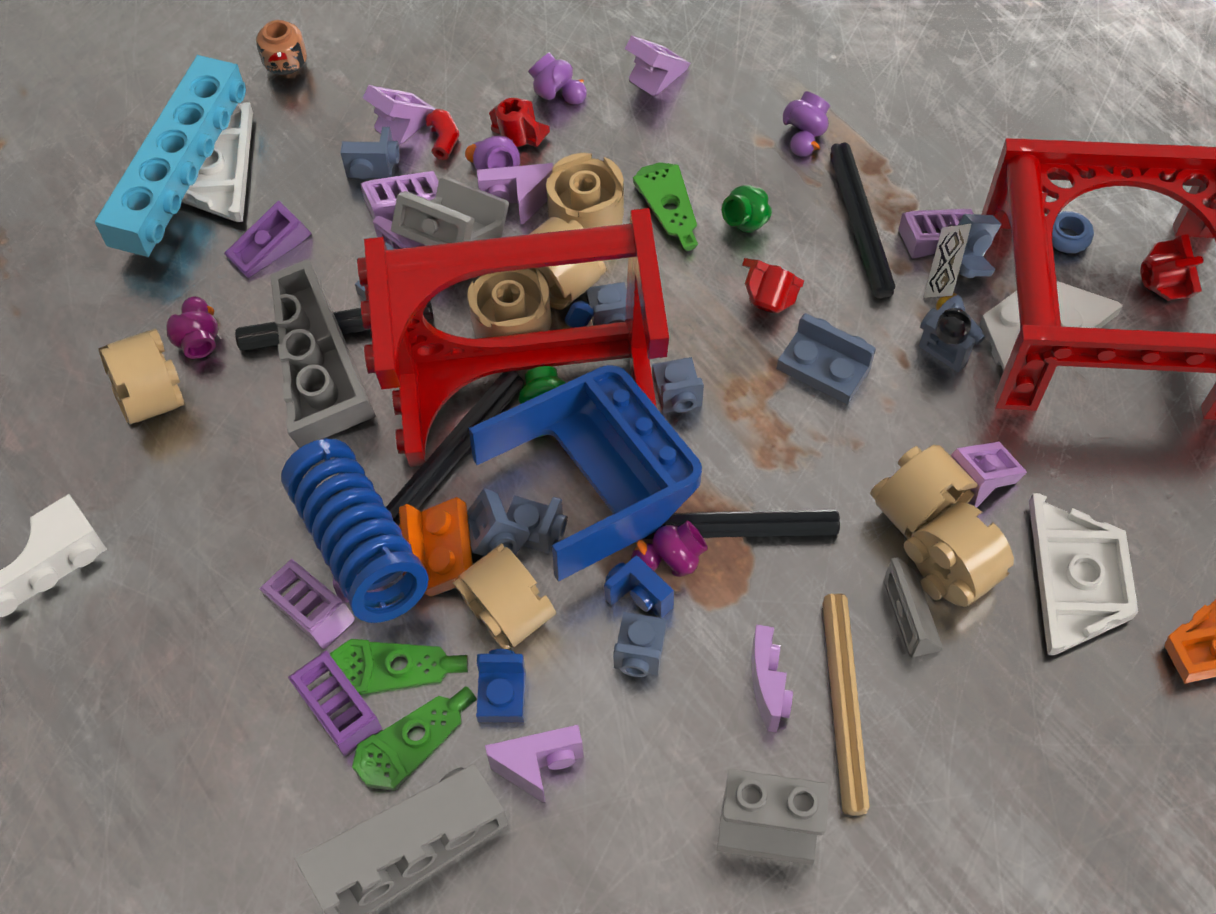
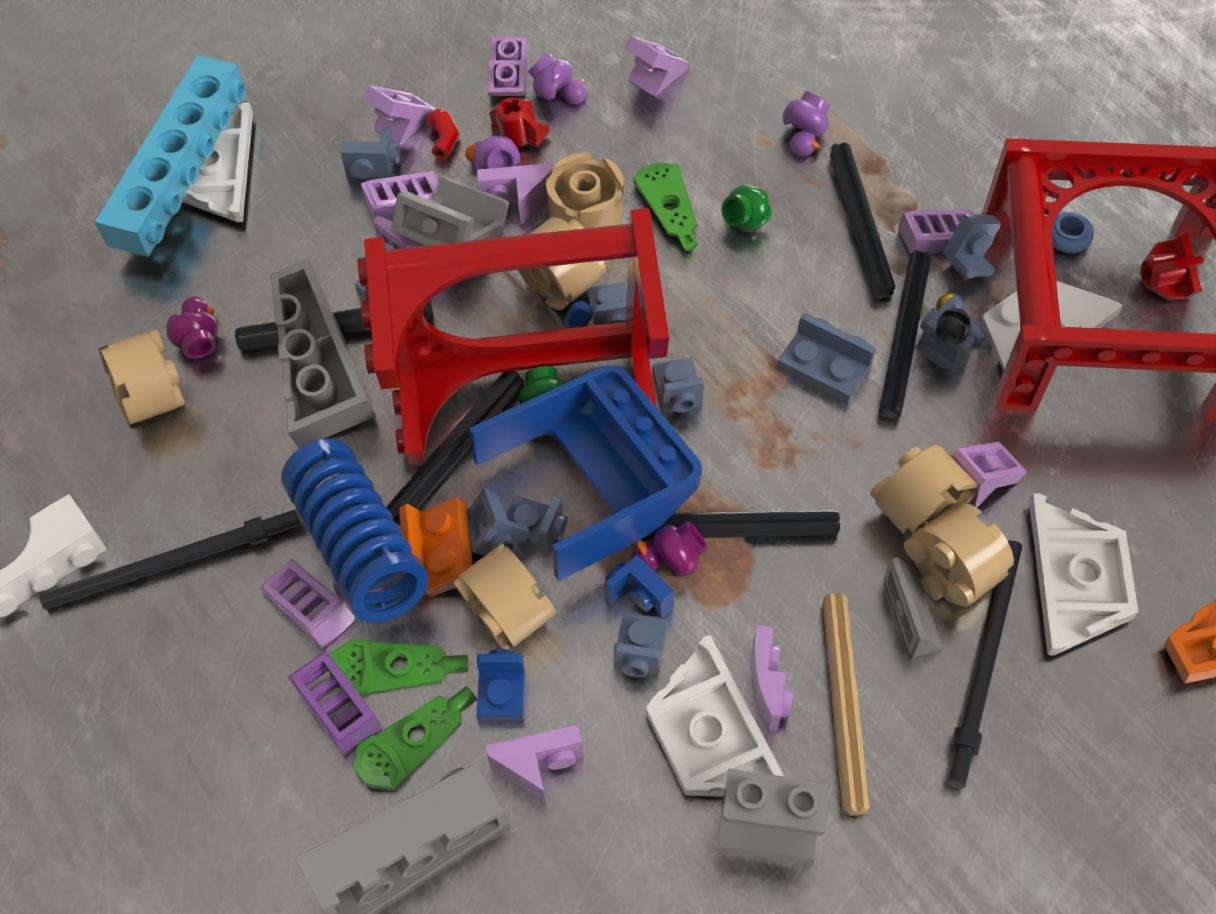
(253, 531): none -> black bar
(267, 240): medium lavender slope -> none
(281, 47): nougat head -> none
(508, 66): none -> lavender slope
(509, 303): tan brick -> none
(707, 725): none -> white wing
(771, 286): red piece -> none
(905, 335): none -> black axle
(947, 261): white sticker -> none
(967, 738): none -> black bar

